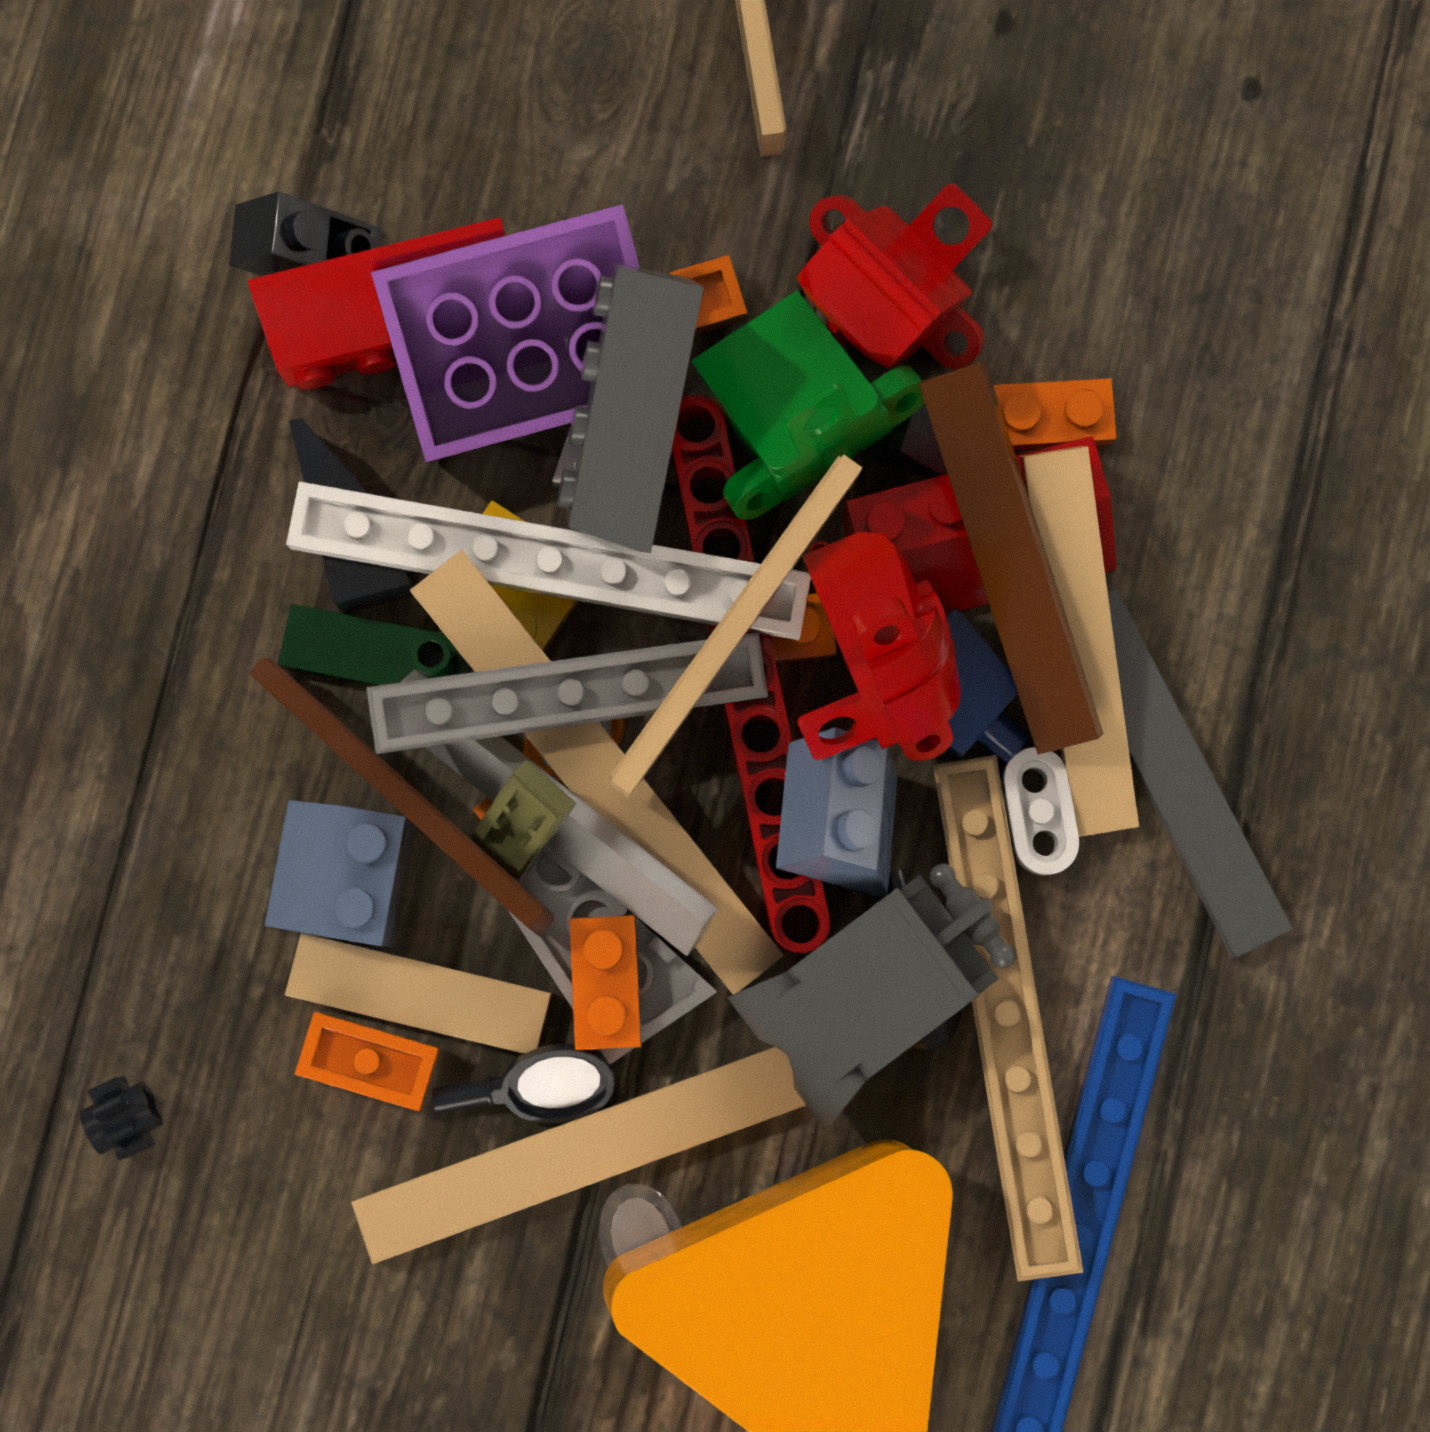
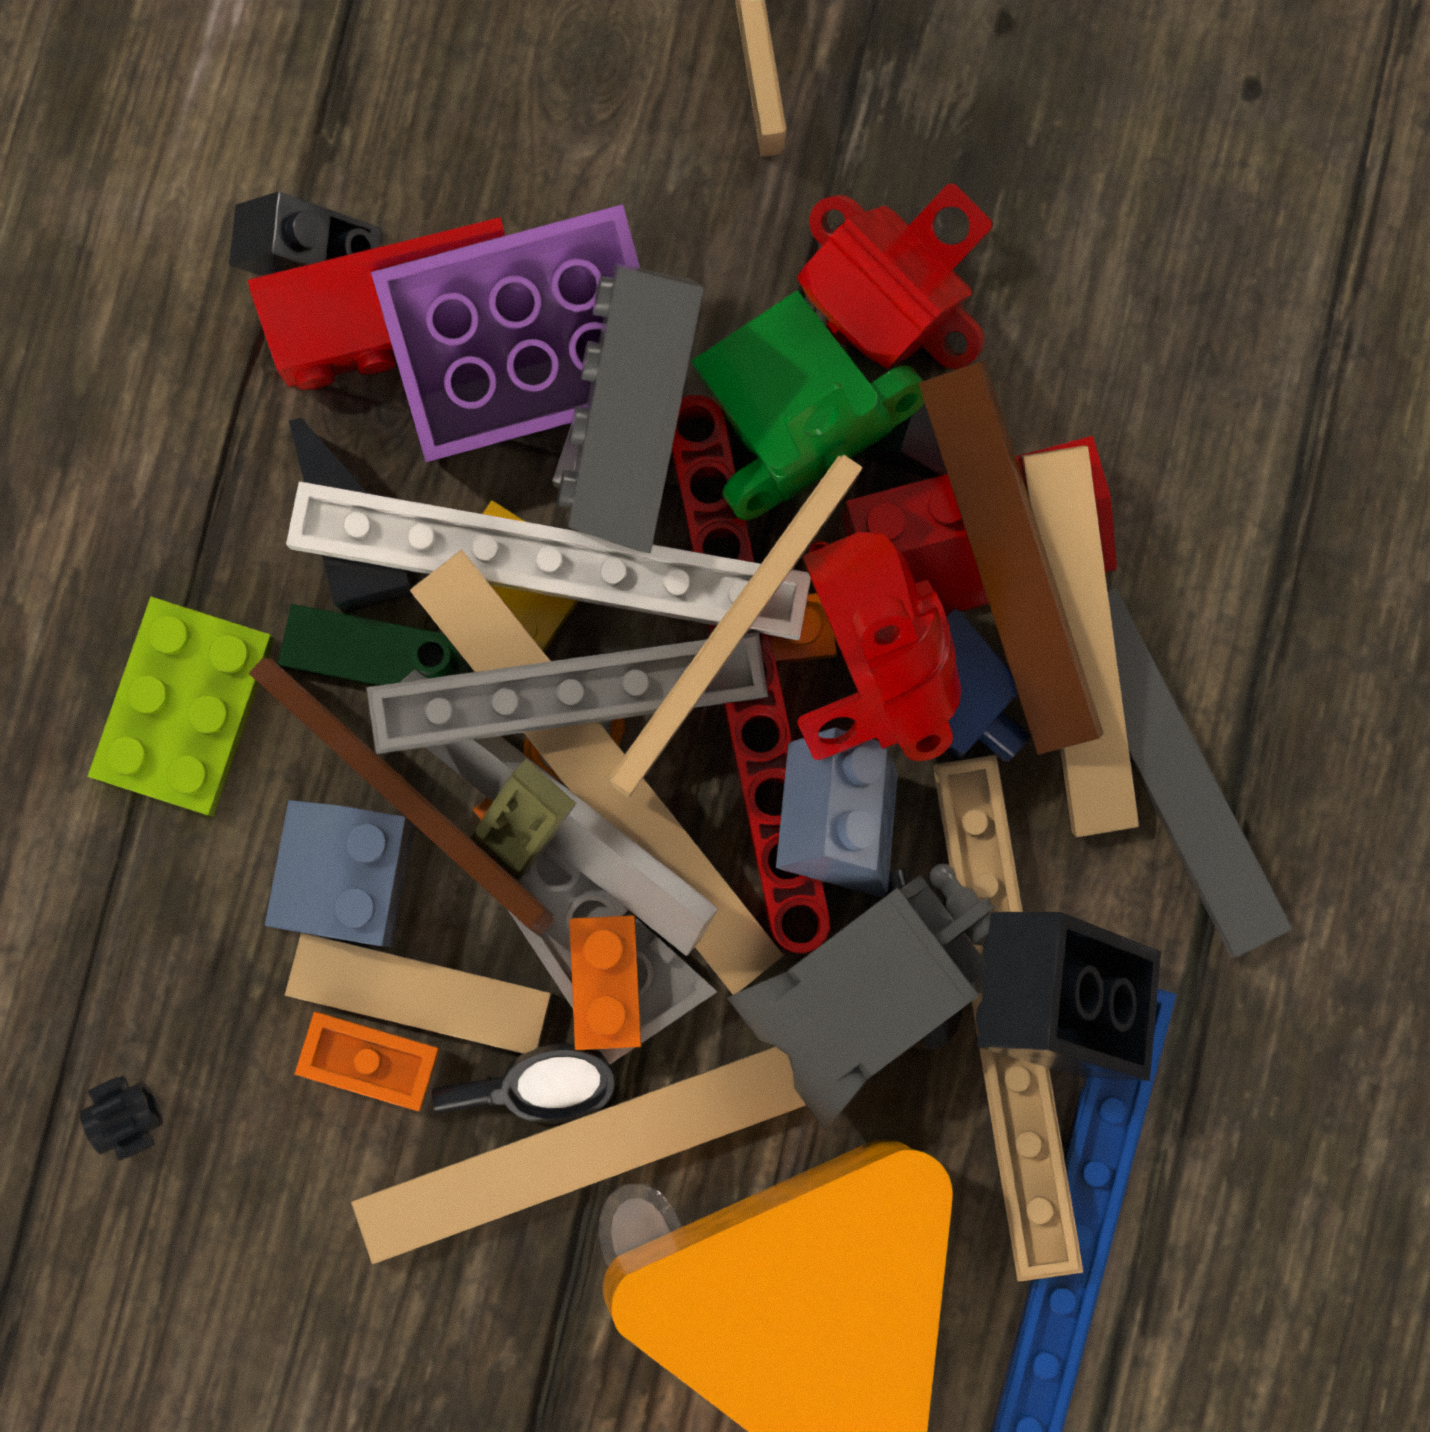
(181, 707): none -> lime plate
(721, 296): orange plate -> none
(1042, 811): white plate -> none
(1057, 412): orange plate -> none
(1068, 996): none -> black brick

